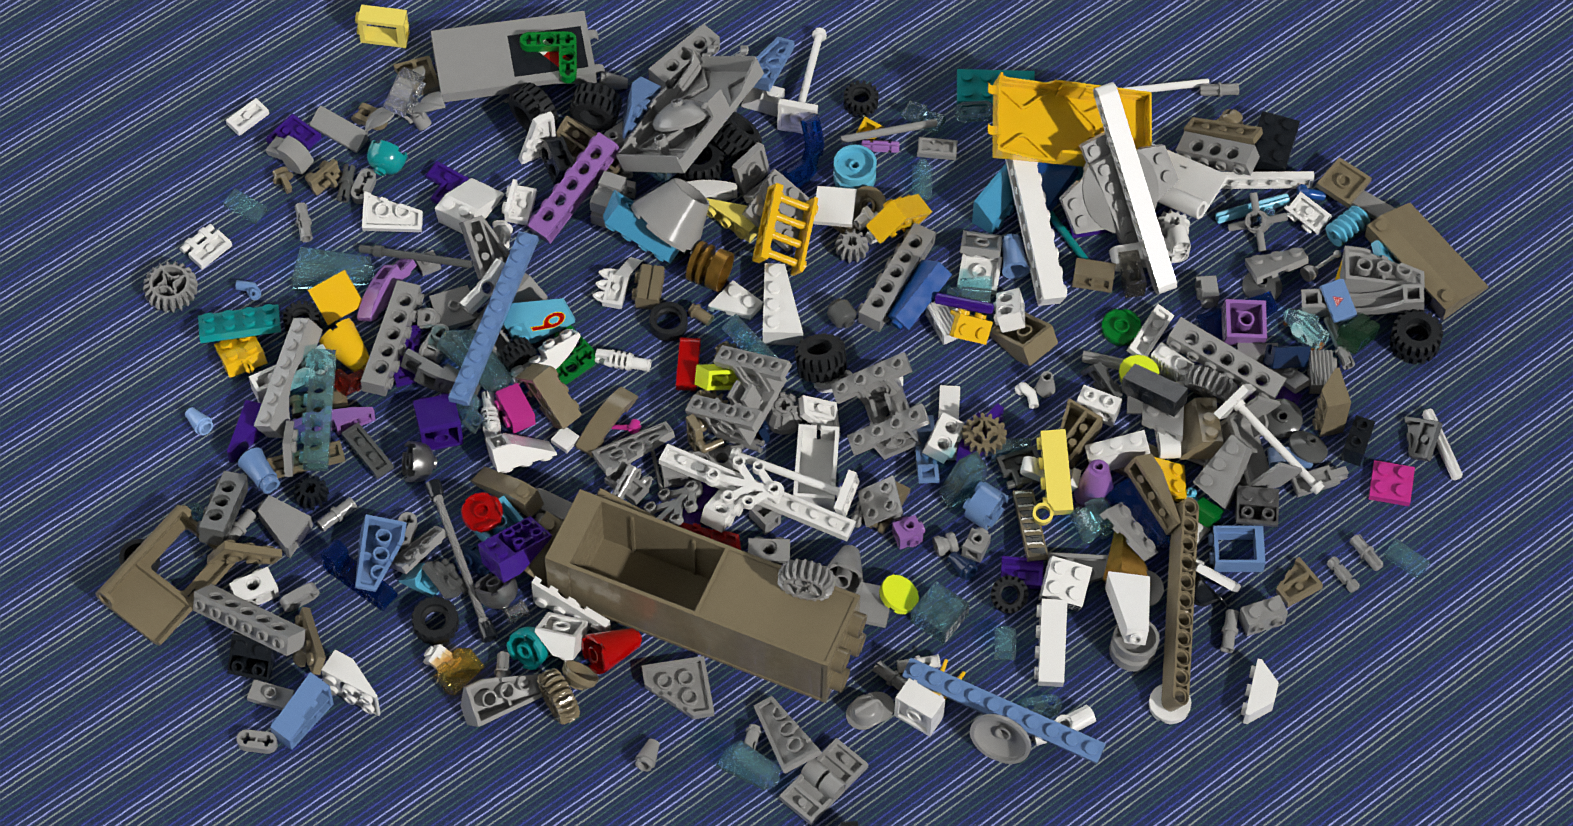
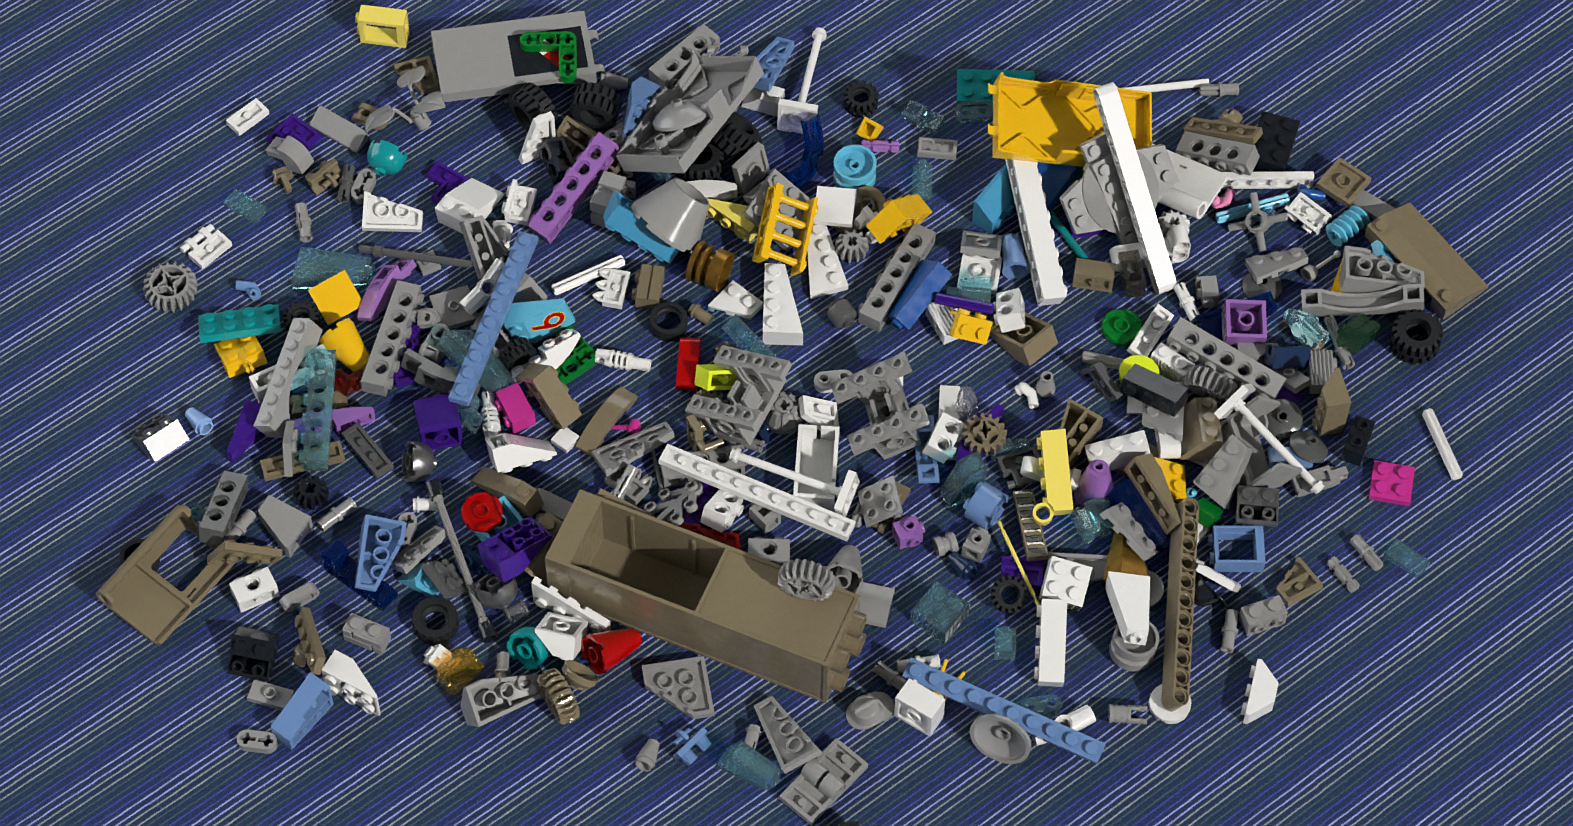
(160, 436): none -> slope
(249, 619): light grey brick -> none
(259, 470): medium blue plant -> none
(366, 633): none -> light grey brick
(404, 91): clear brick -> none
(423, 504): none -> white pin
(586, 275): none -> white axle
(628, 267): white sticker -> none
(699, 739): none -> medium blue hips
(747, 484): white plant -> none
(821, 358): black tyre -> none
(823, 264): none -> white wing
(888, 131): light grey piece -> none
(898, 594): neon yellow tile -> none
(966, 404): none -> clear dish
(1018, 563): none -> light yellow piece
(1100, 403): white brick -> none
(1122, 714): none -> light grey hinge
(1186, 301): none -> white pin
(1221, 202): none -> bright pink arm
(1338, 301): medium blue slope -> none
(1422, 437): dark grey wing -> none

